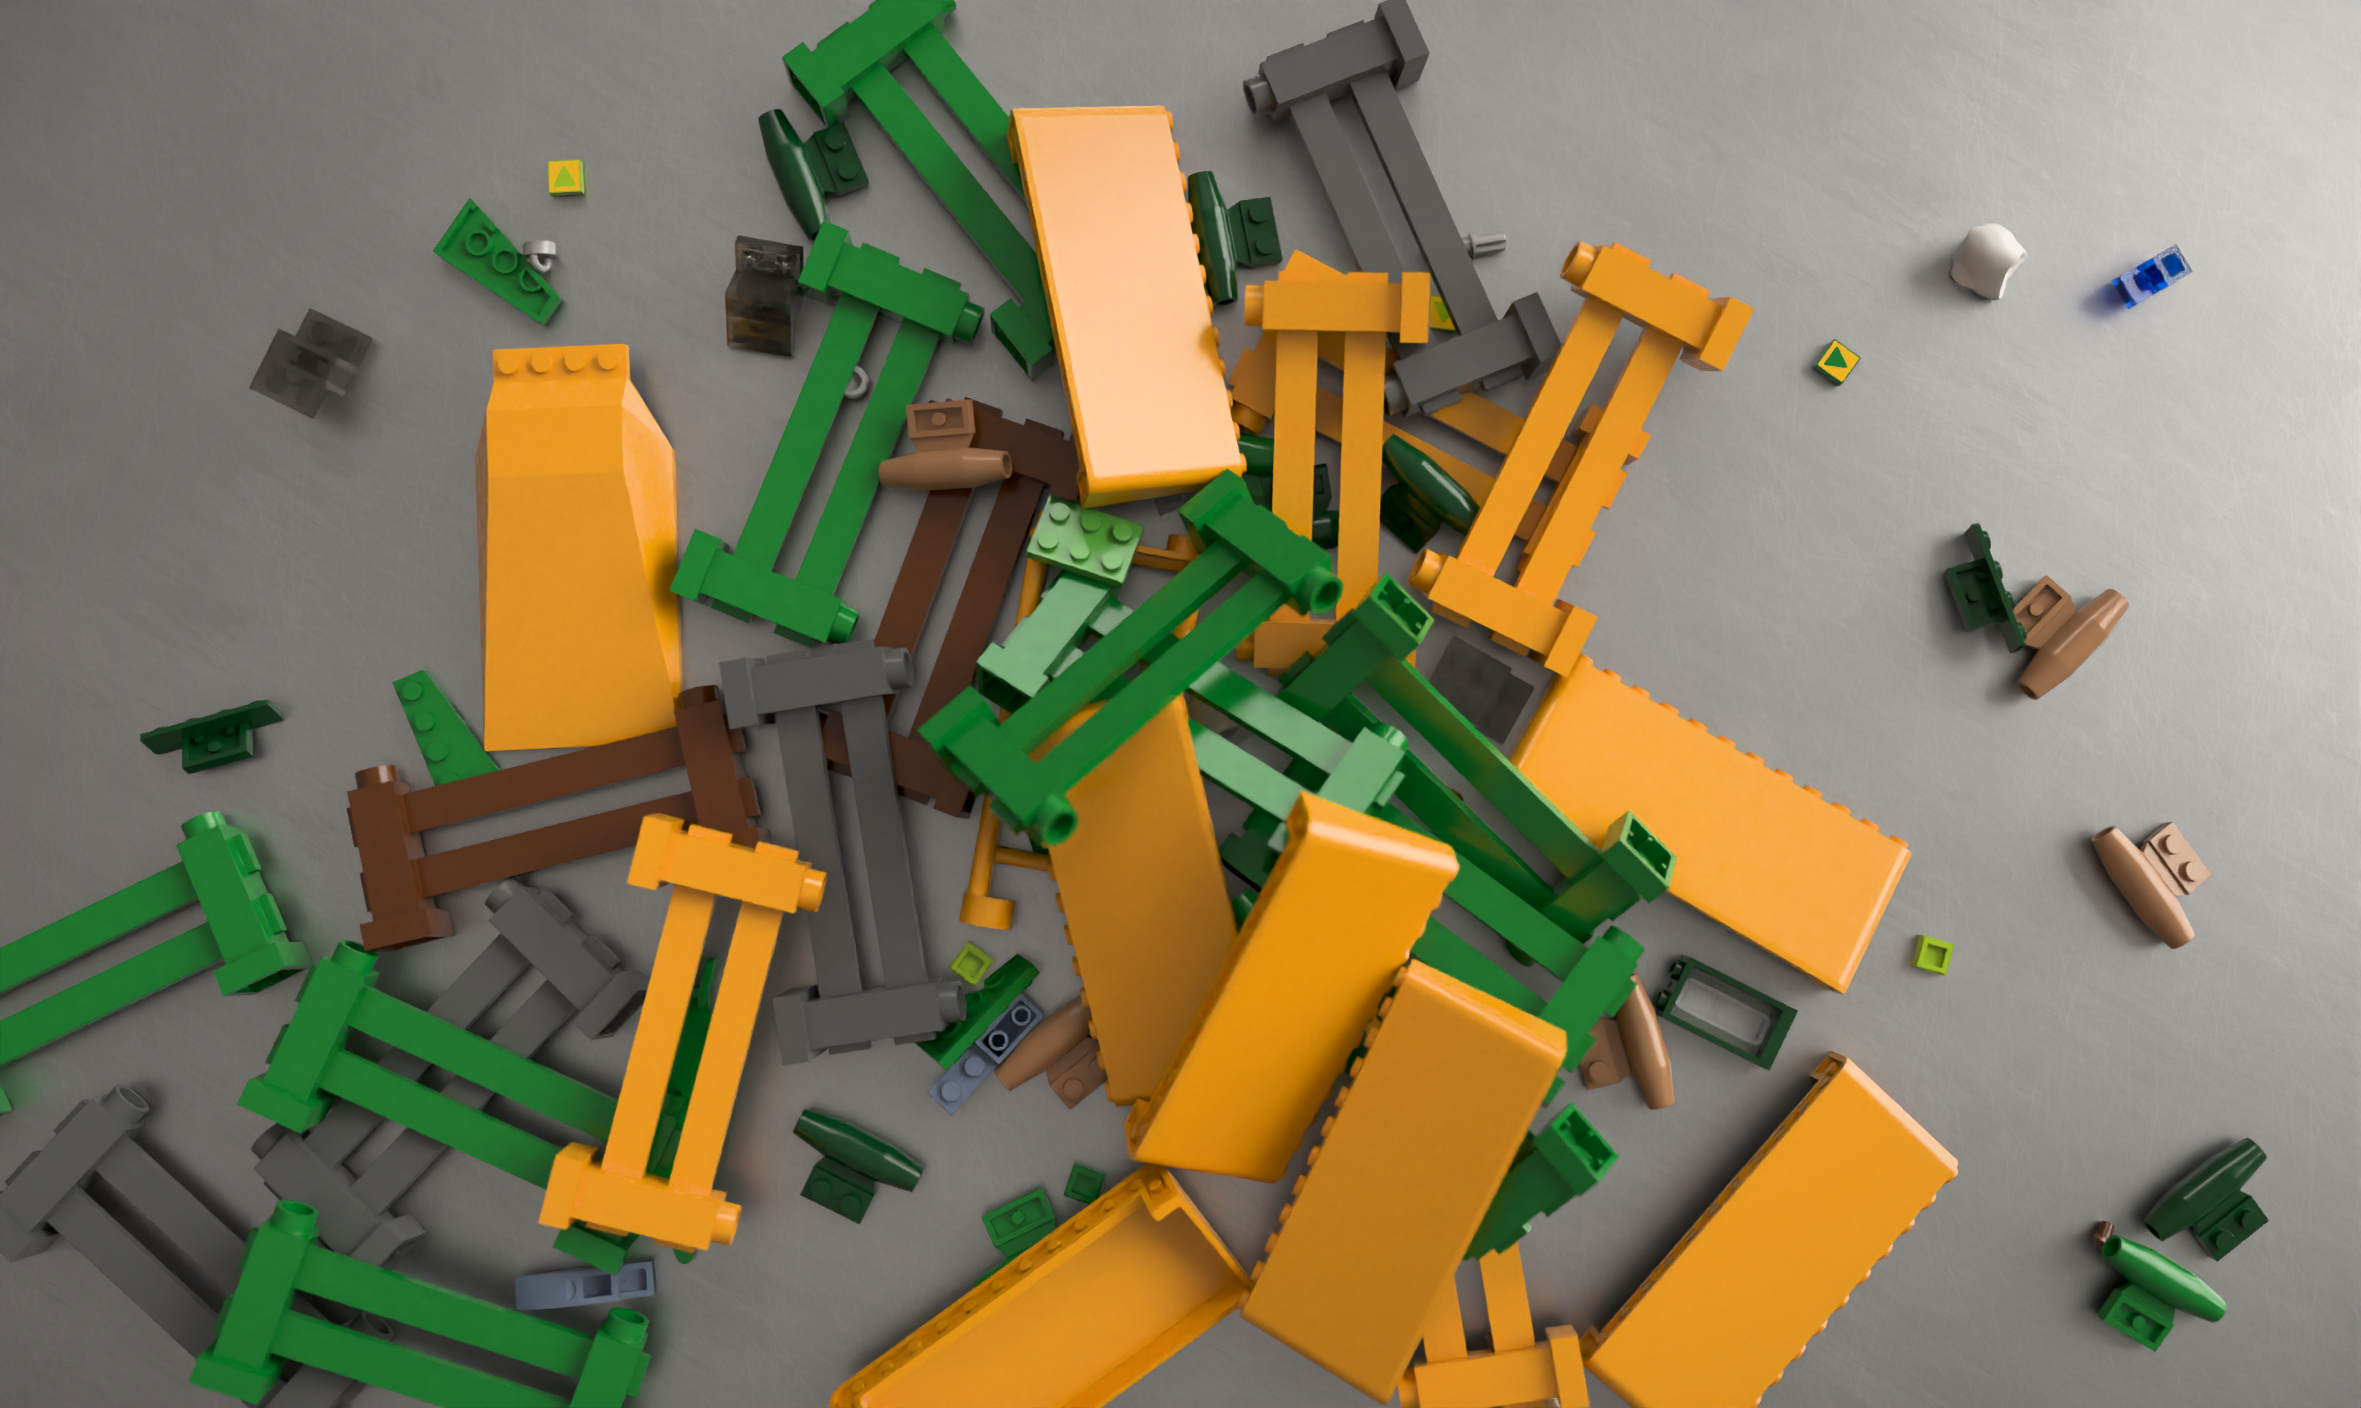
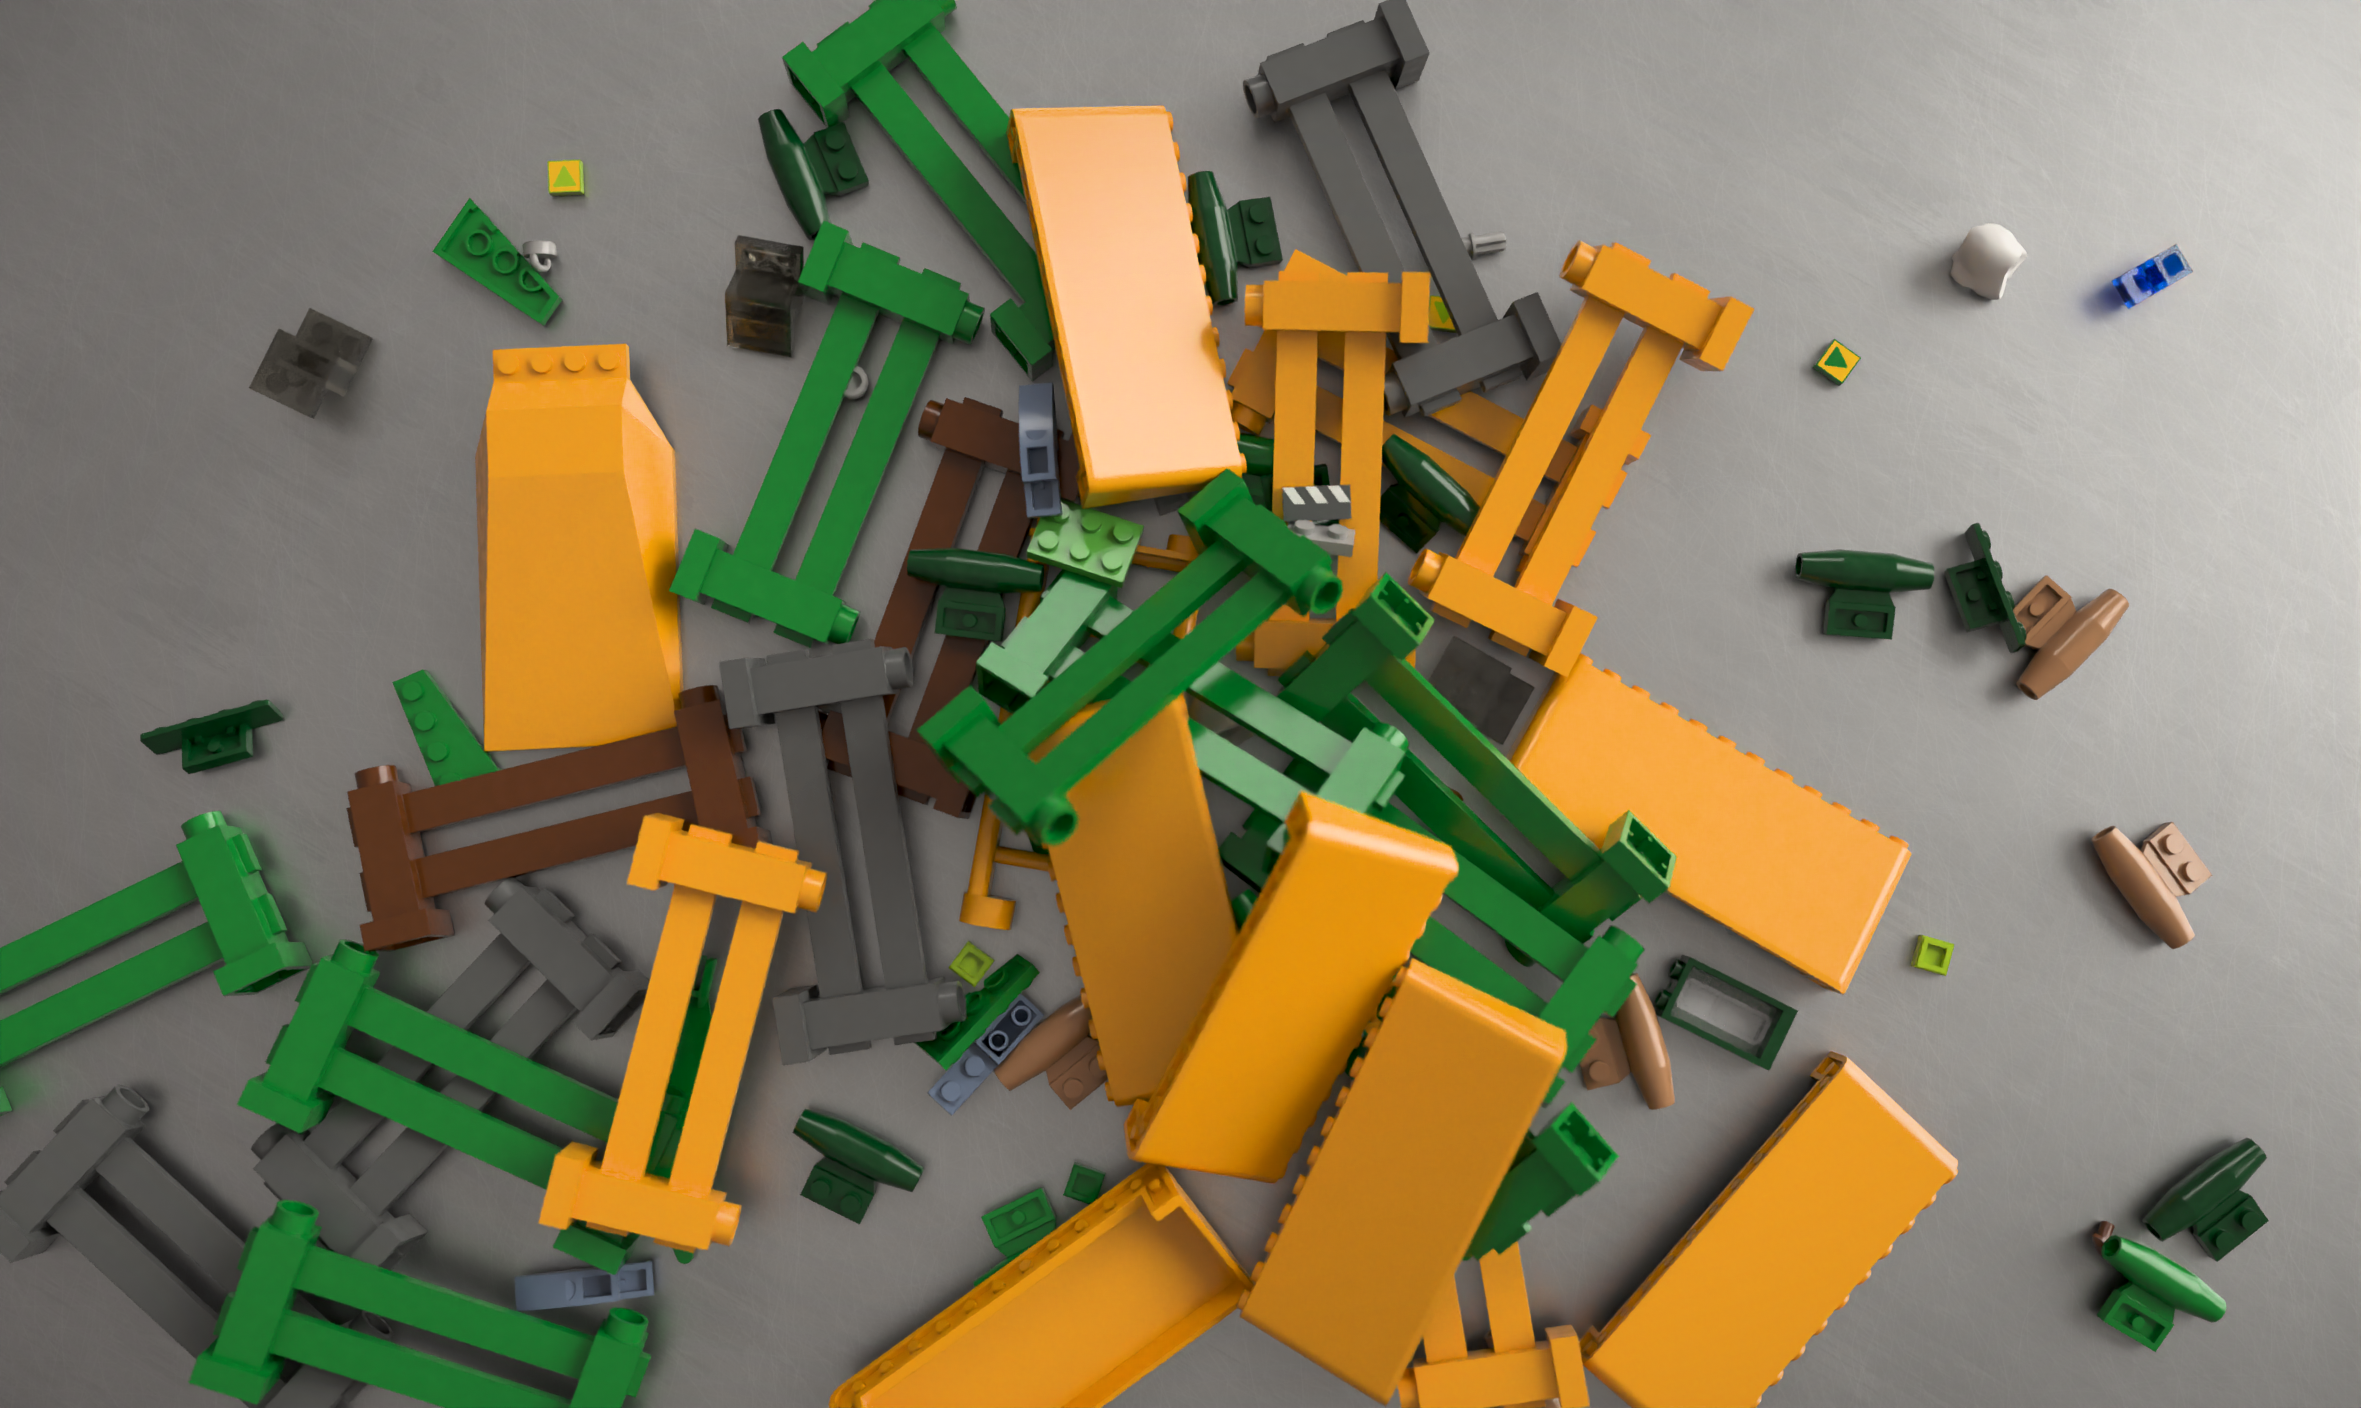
(944, 454): medium nougat plate -> none
(974, 587): none -> dark green plate
(1039, 450): none -> sand blue slope
(1317, 502): none -> dark grey tile
(1333, 539): none -> light grey plate
(1862, 588): none -> dark green plate

